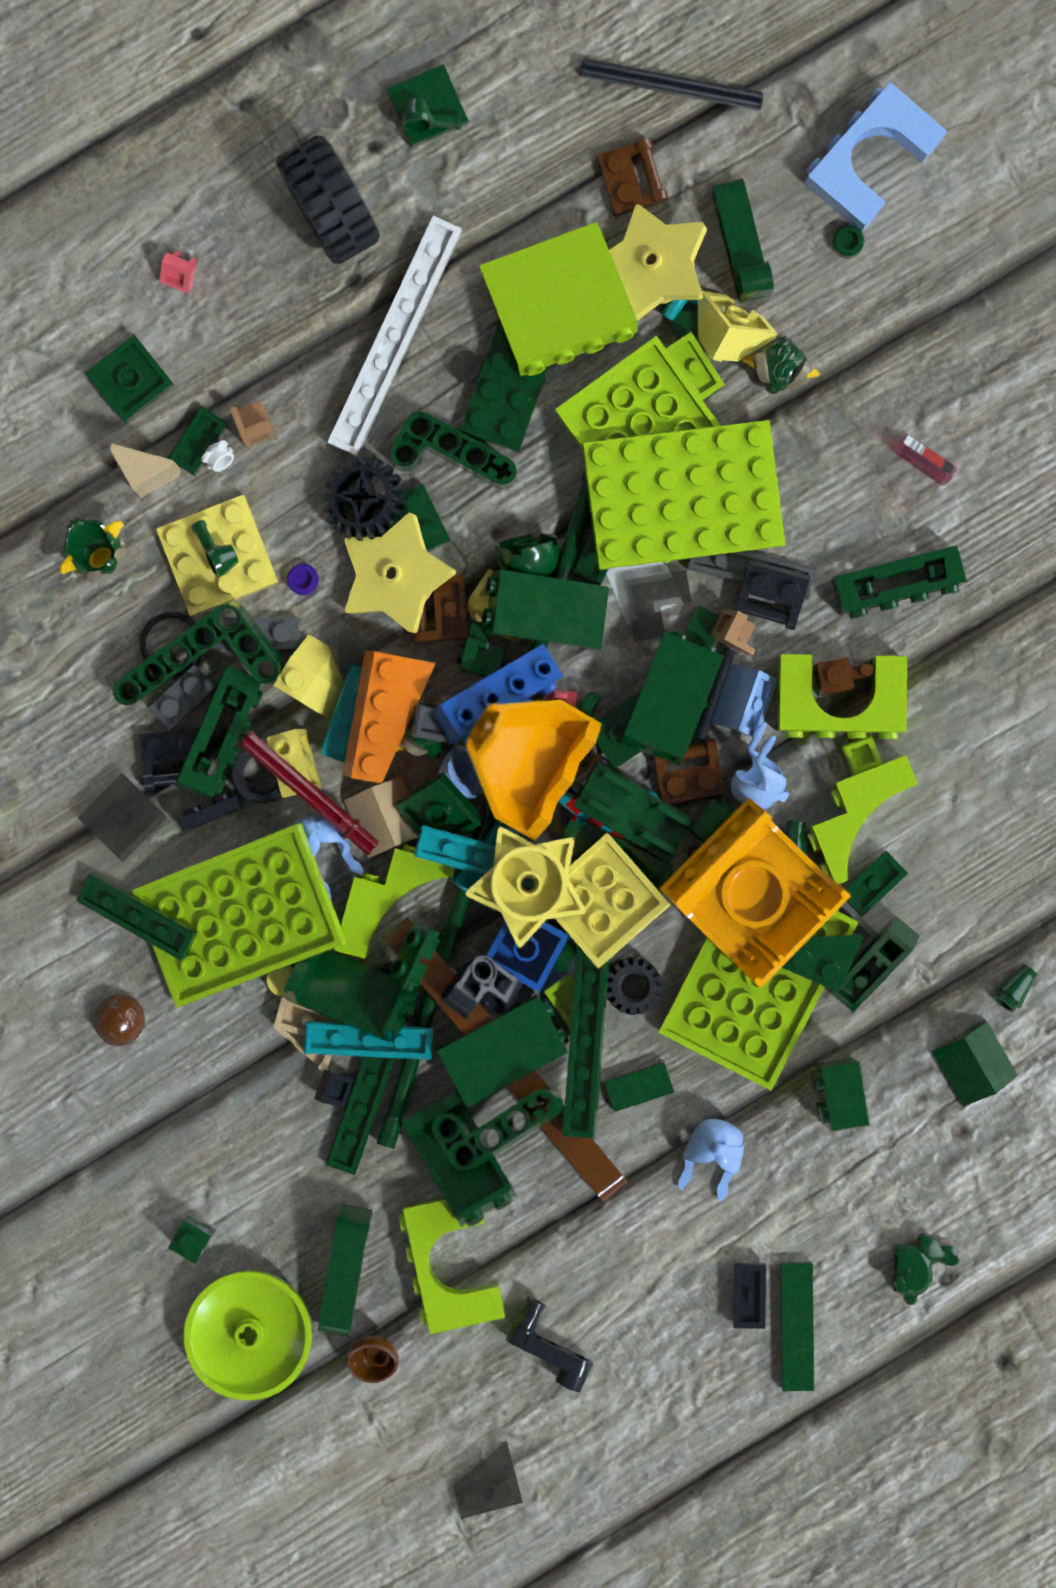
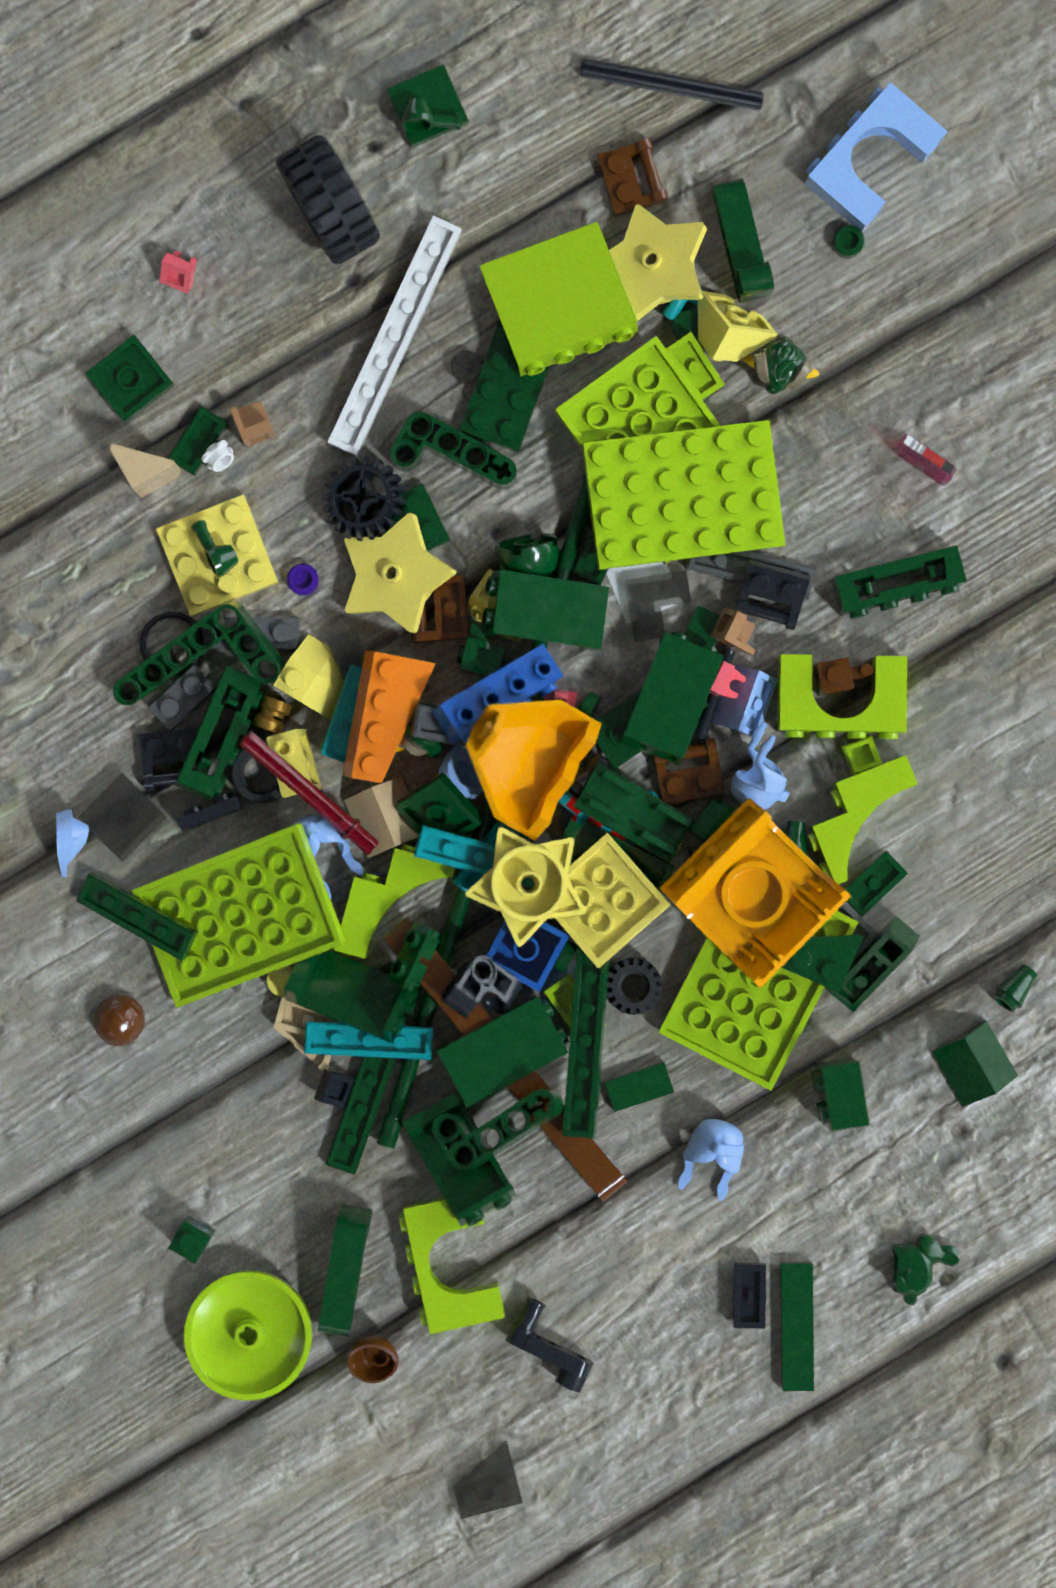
(70, 838): none -> light blue piece
(92, 548): dark green hair -> none
(271, 714): none -> pearl gold wheel
(722, 681): none -> coral tile

